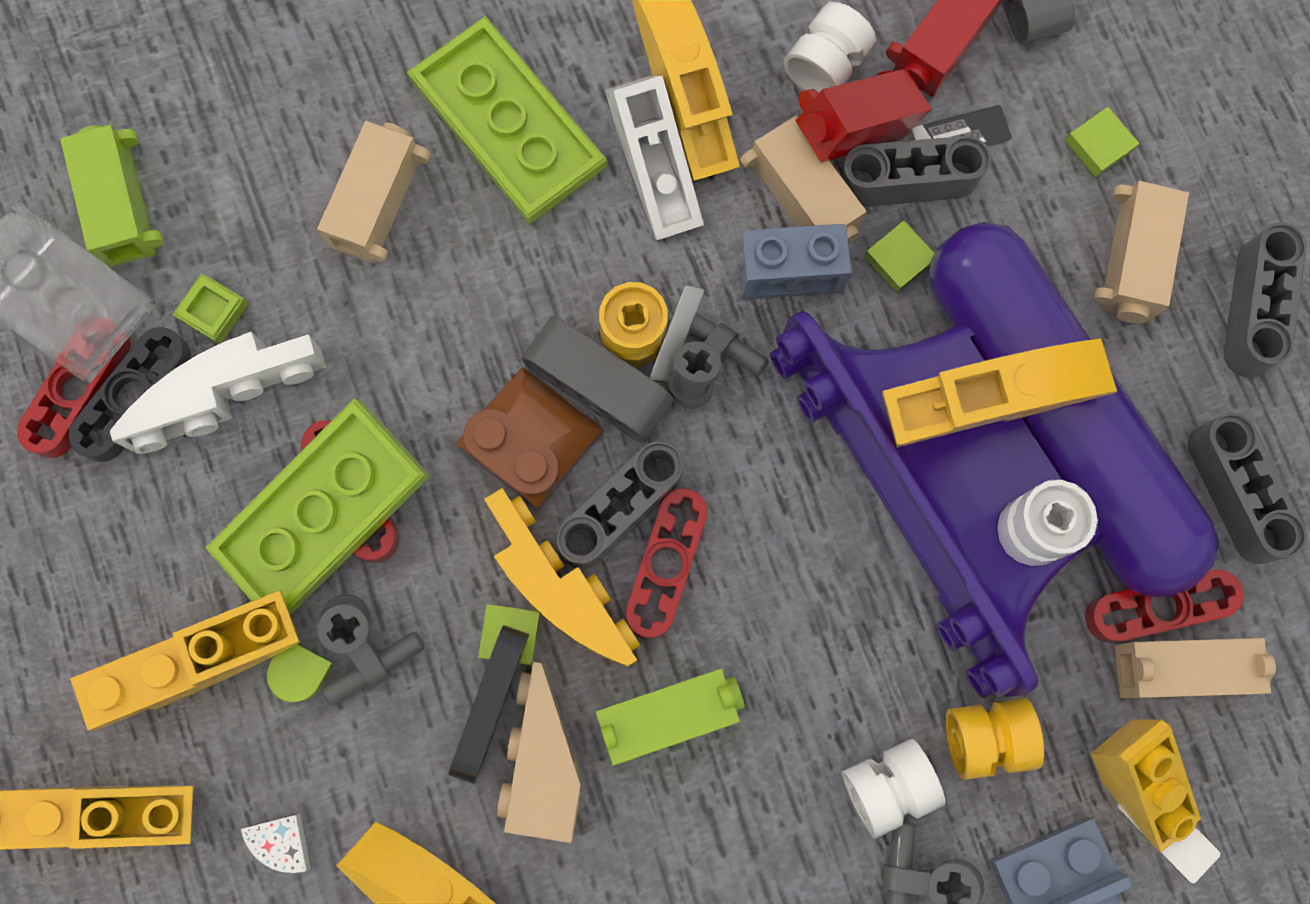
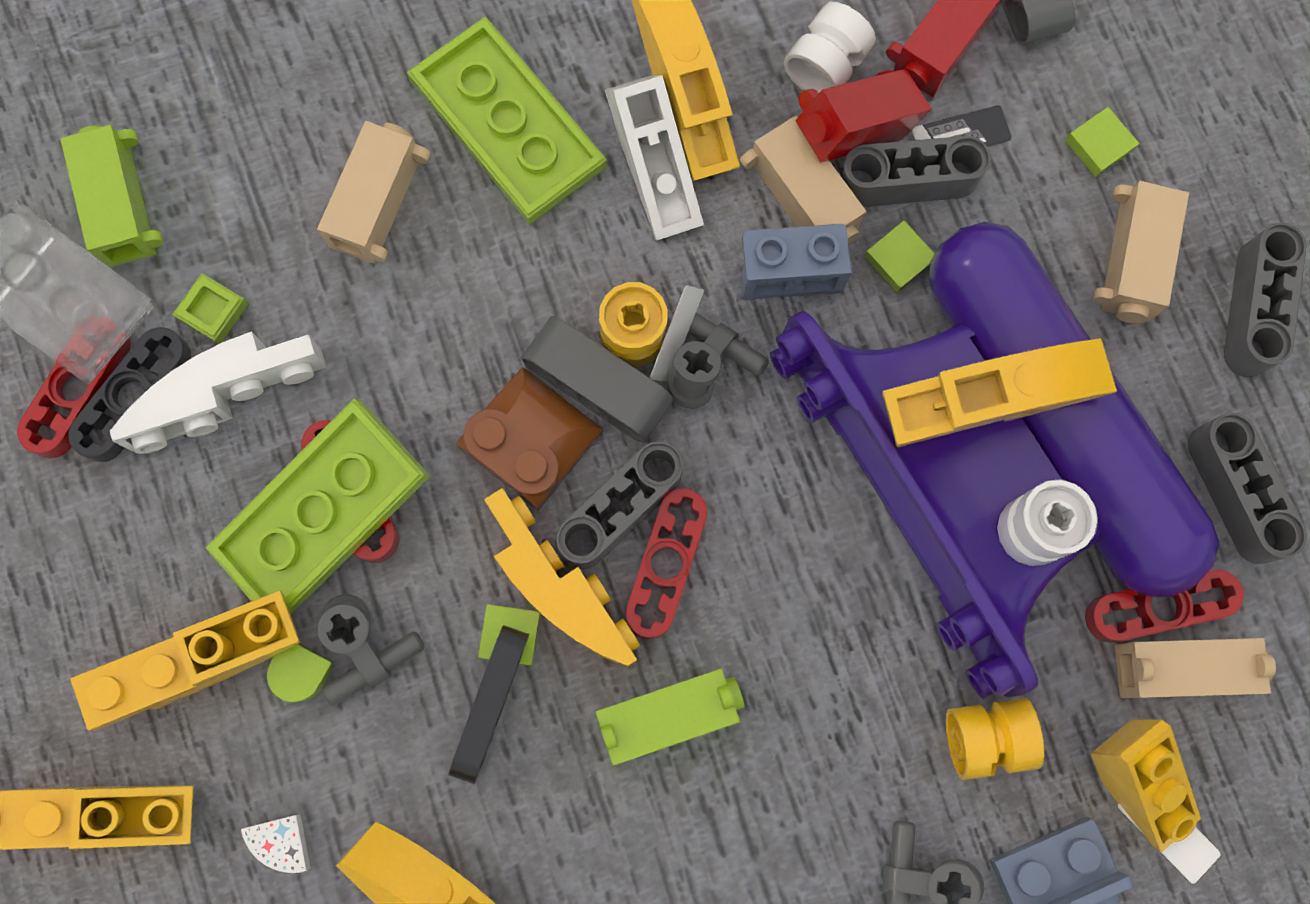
(546, 775): tan slope -> none
(893, 788): white wheel -> none

